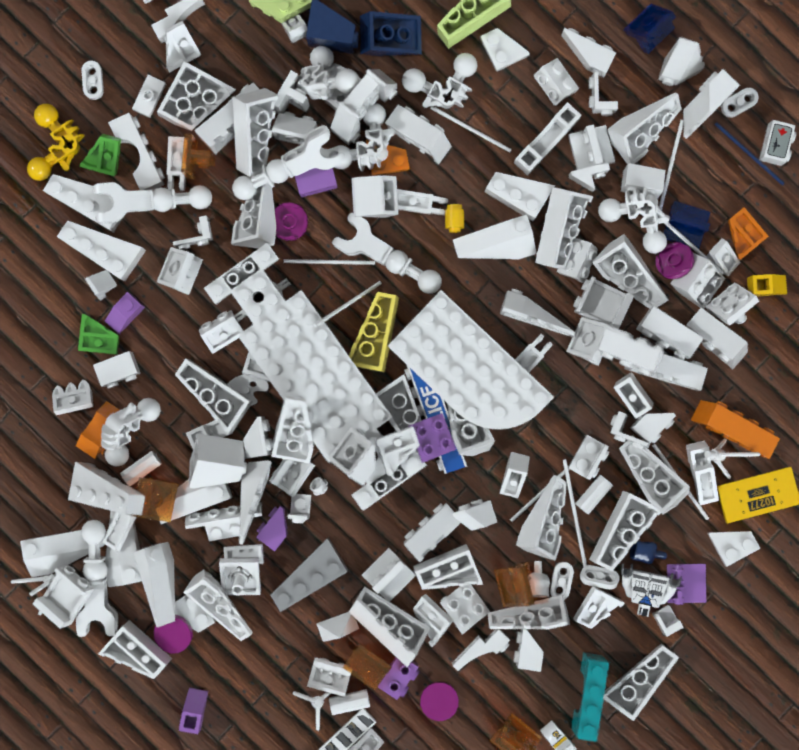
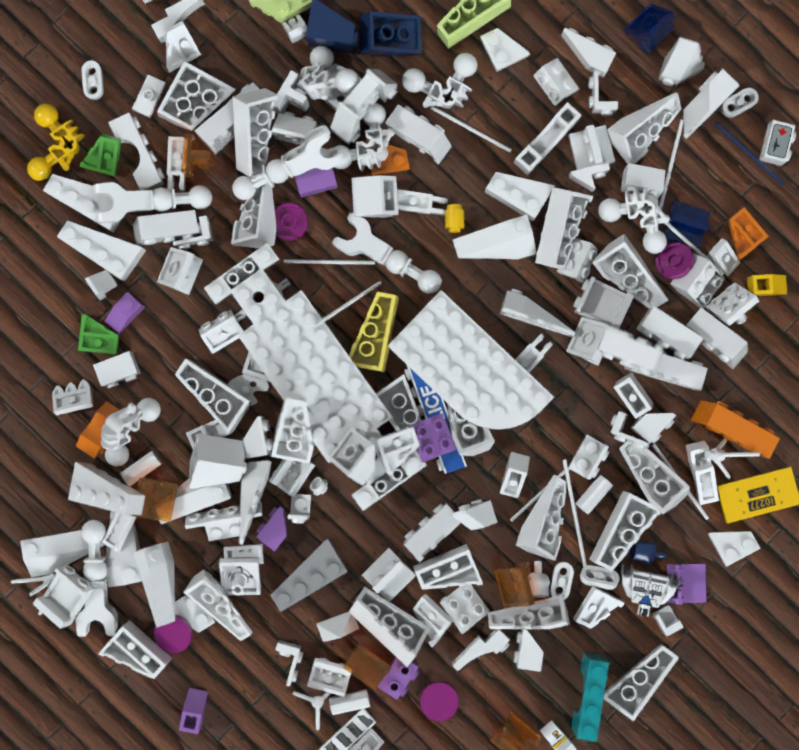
(165, 227): none -> white wedge
(288, 649): none -> white bracket

